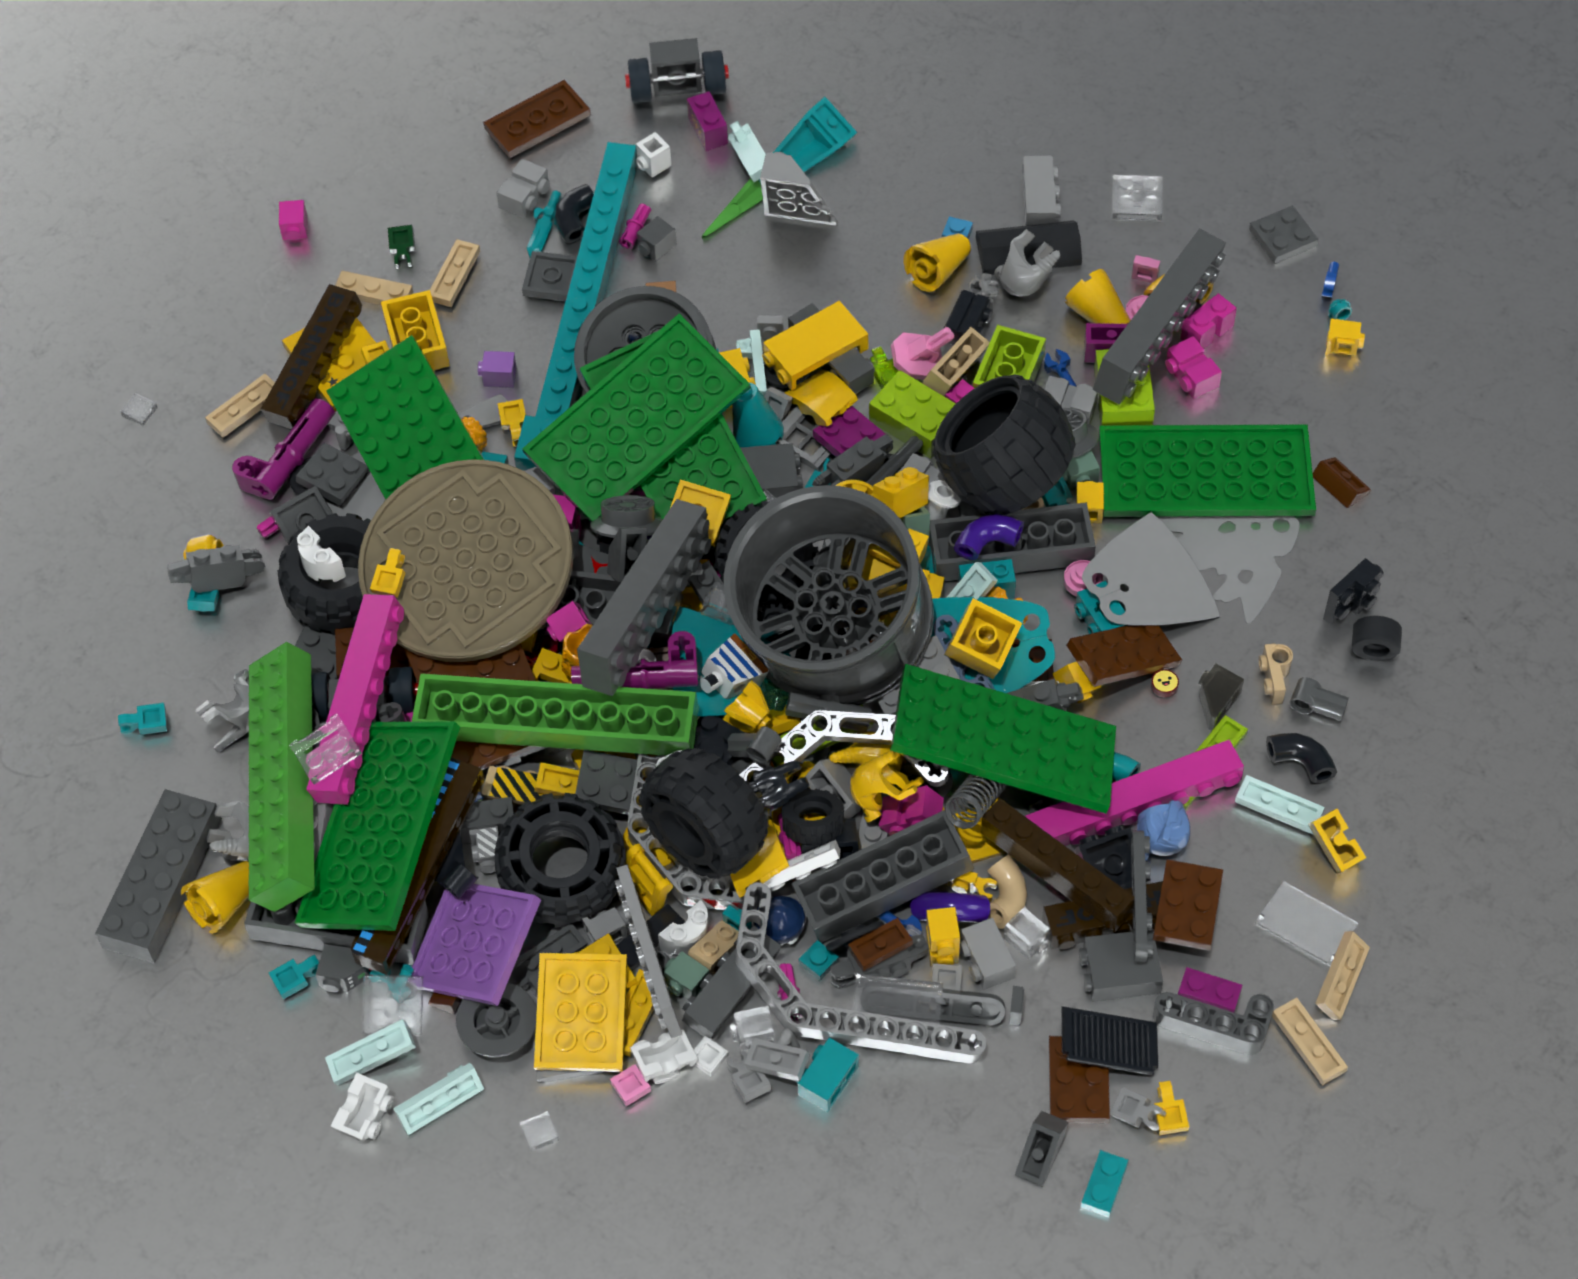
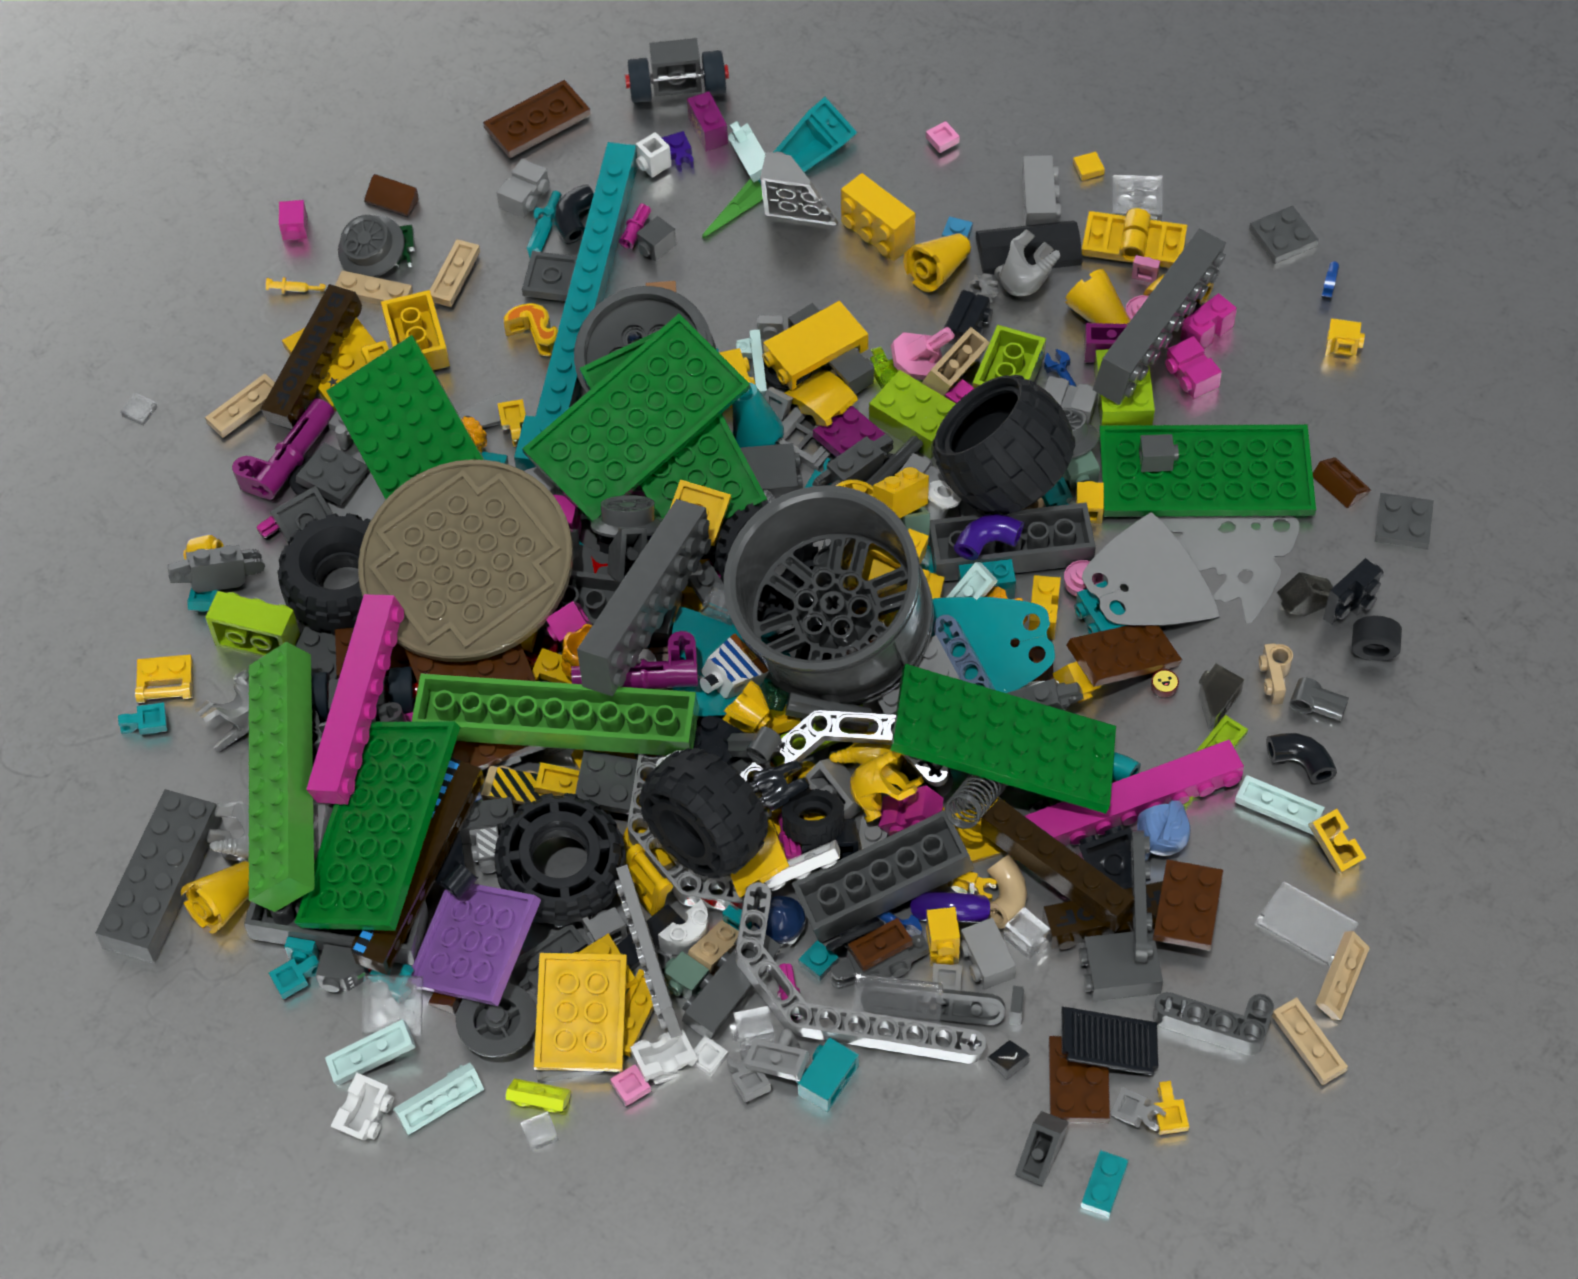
(164, 671): none -> yellow plate
(250, 624): none -> lime brick
(292, 286): none -> yellow piece
(300, 949): none -> teal plate
(316, 561): white cylinder -> none
(329, 755): clear plate -> none
(370, 245): none -> dark grey wheel
(389, 578): yellow plate -> none
(391, 195): none -> reddish brown slope
(498, 369): medium lavender brick -> none
(536, 319): none -> yellow animal
(537, 1094): none -> neon yellow plate
(680, 149): none -> dark purple plate
(877, 217): none -> yellow brick
(942, 137): none -> bright pink plate
(983, 638): yellow brick -> none
(1009, 1058): none -> black slope
(1046, 594): none -> yellow brick
(1088, 166): none -> yellow tile
(1132, 235): none -> yellow plate
(1157, 453): none -> dark grey brick
(1210, 989): magenta brick -> none
(1305, 594): none -> clear smoke slope
(1340, 309): teal plate -> none
(1404, 521): none -> dark grey plate

